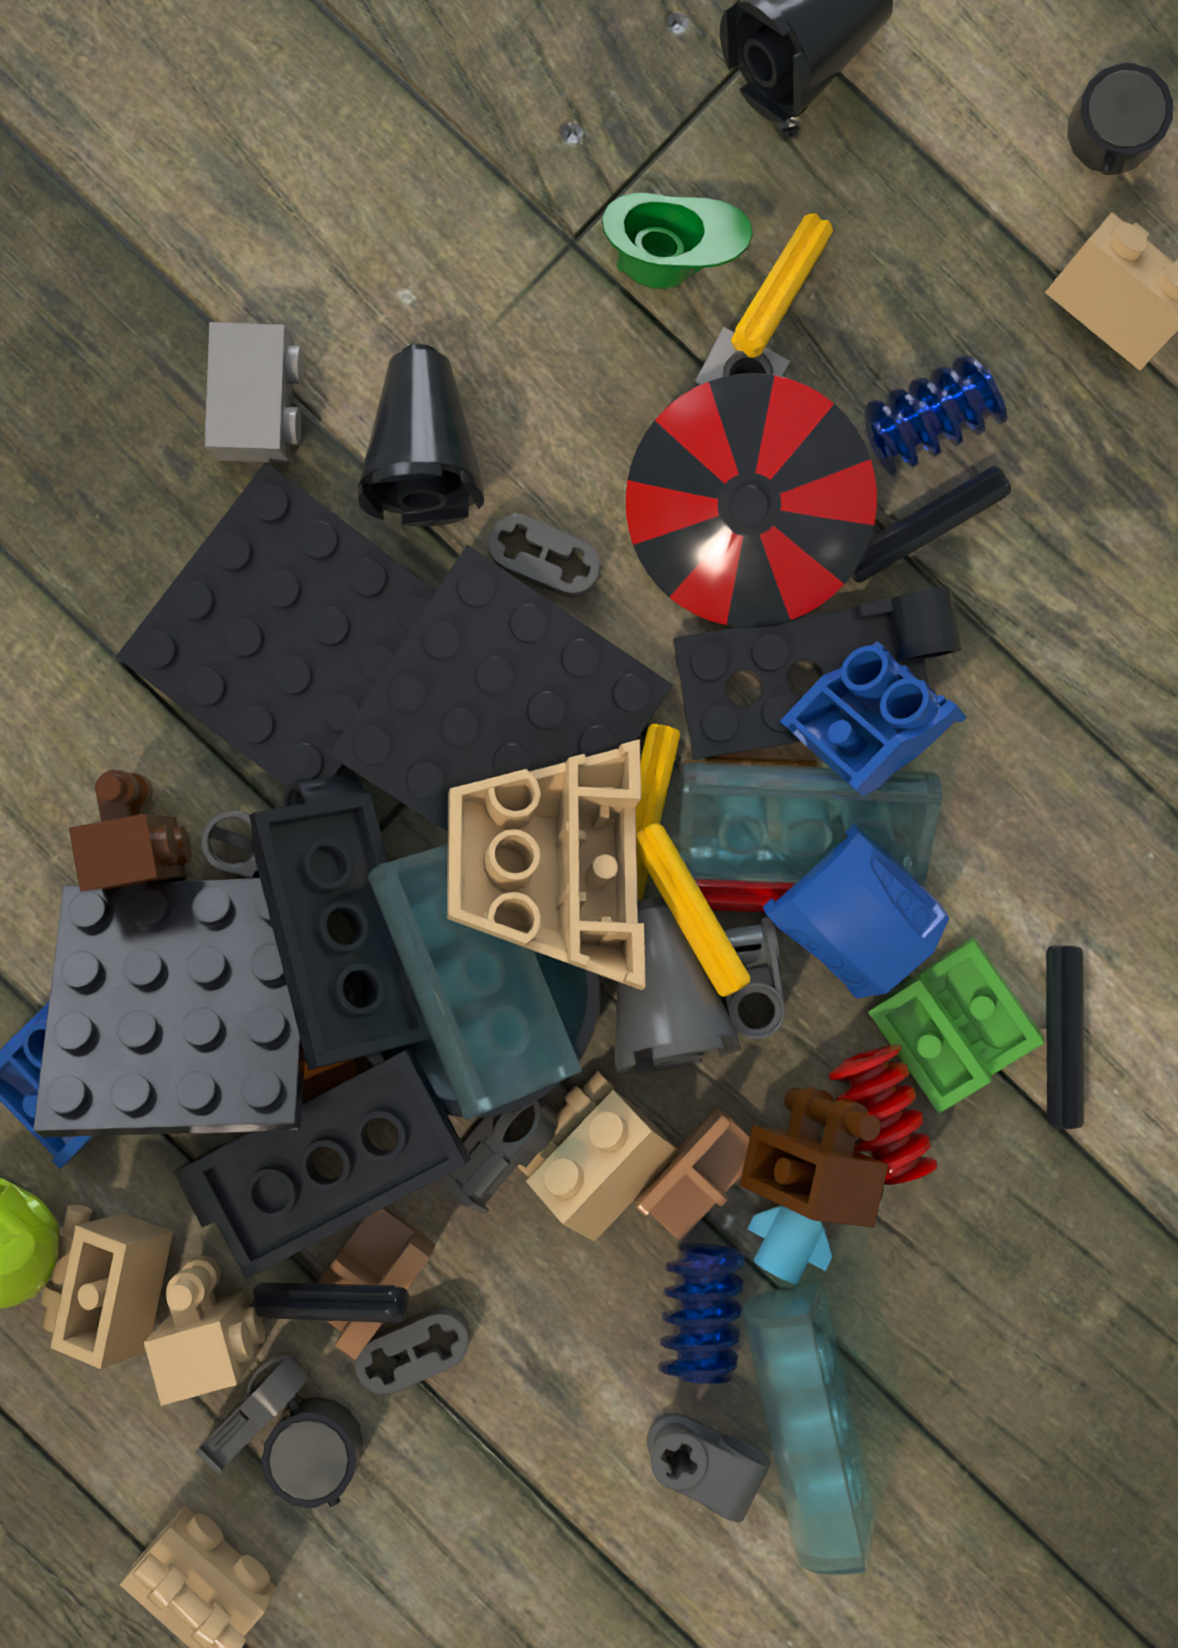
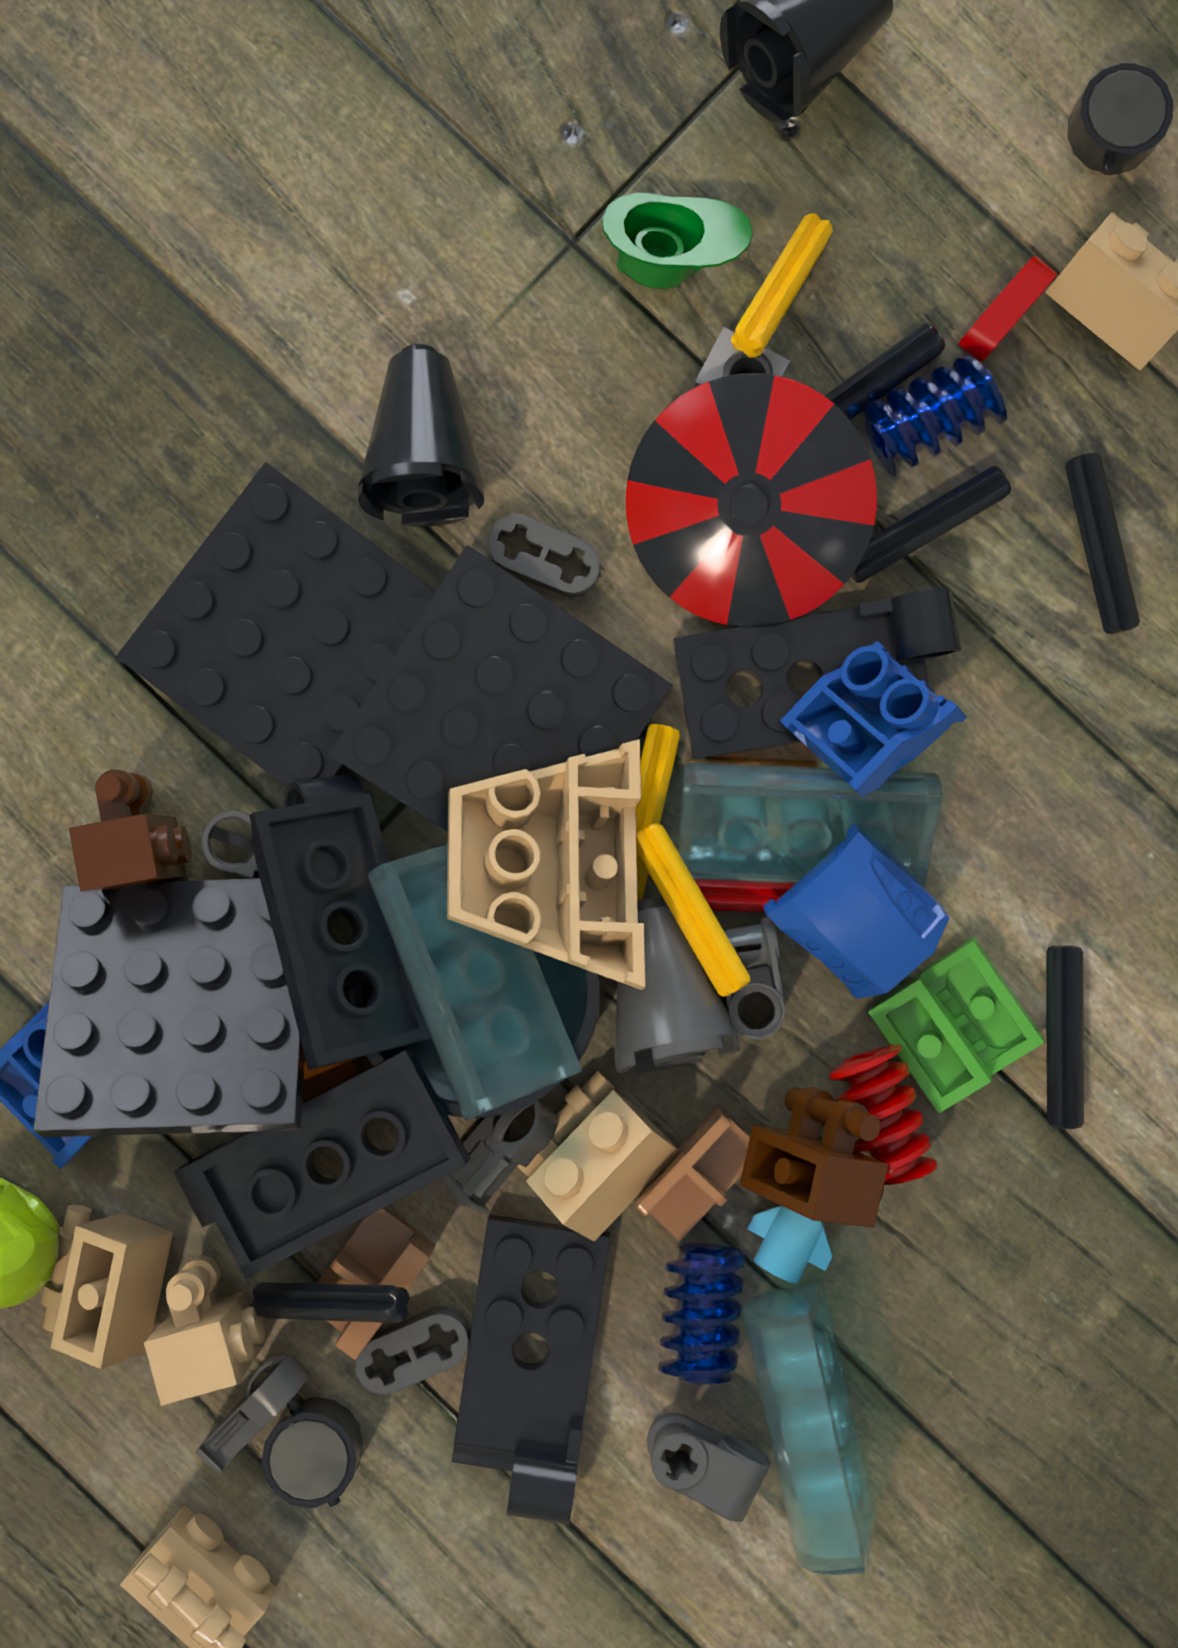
(252, 392): light grey brick -> none
(523, 1412): none -> black hinge
(888, 370): none -> black axle
(1007, 309): none -> red beam
(1102, 543): none -> black axle

